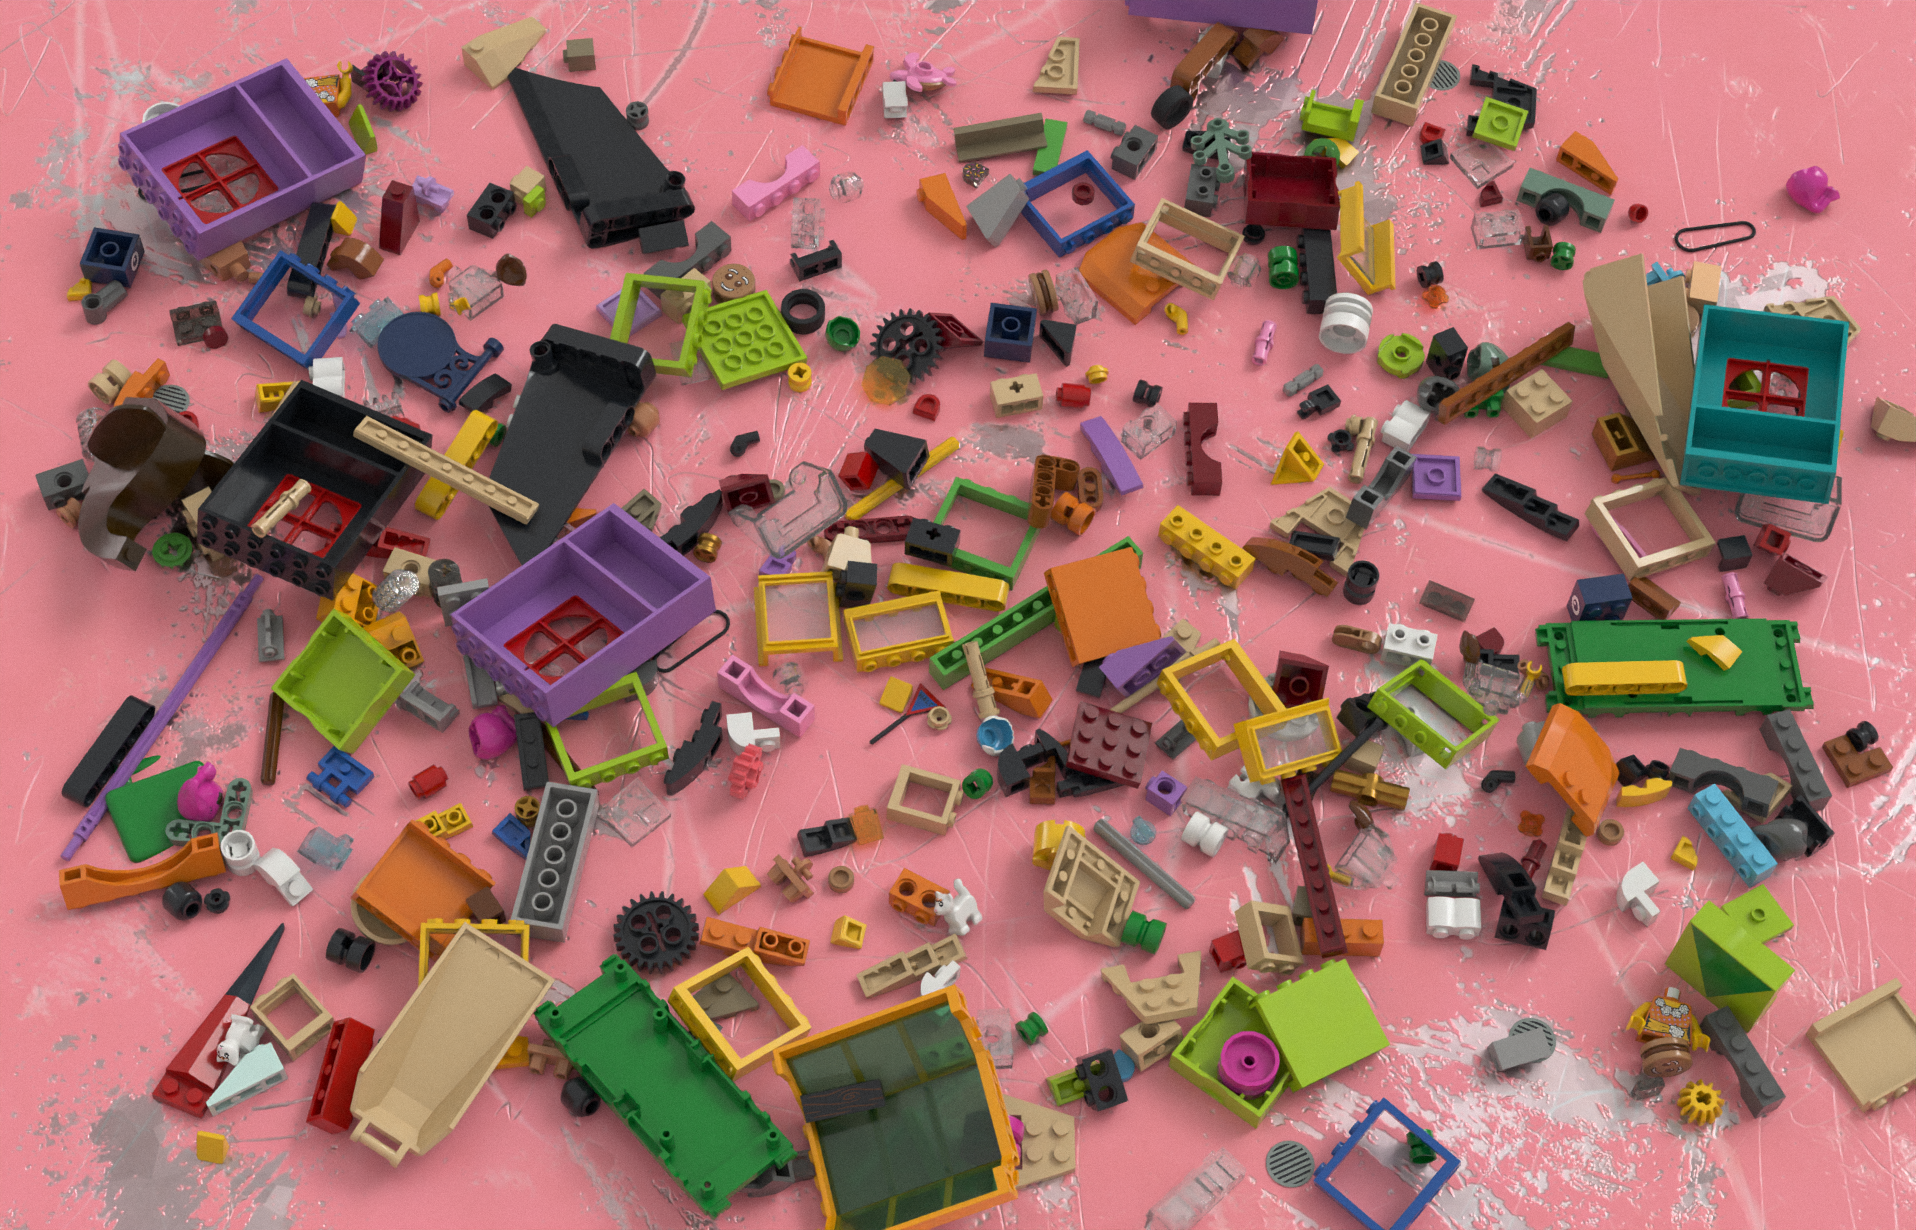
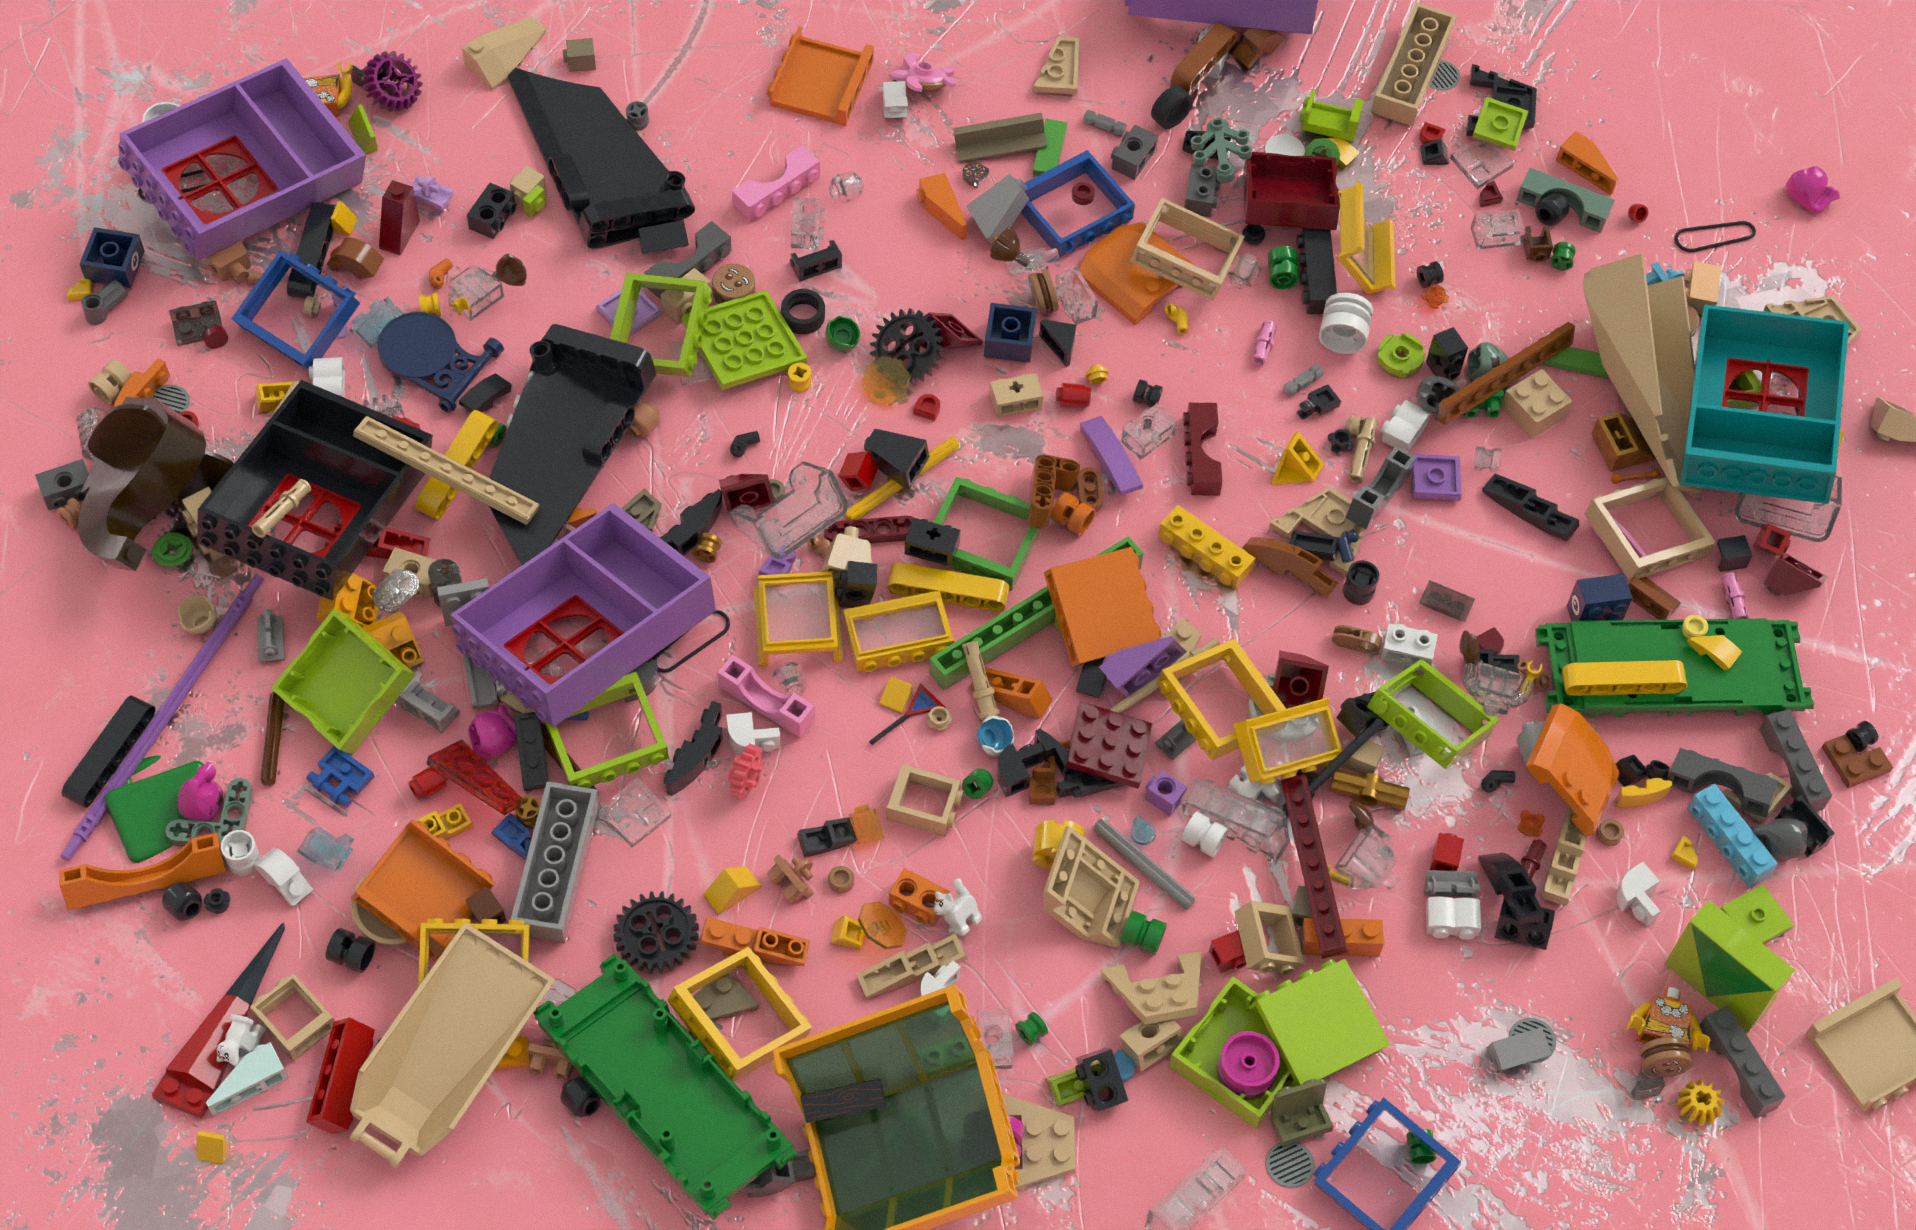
(197, 614): none -> tan hair
(474, 775): none -> clear red wing
(882, 925): none -> clear yellow piece
(1021, 261): none -> torso
(1285, 145): none -> white sticker
(1300, 1112): none -> olive bracket
(1344, 545): none -> dark blue arm
(1694, 626): none -> light yellow tile

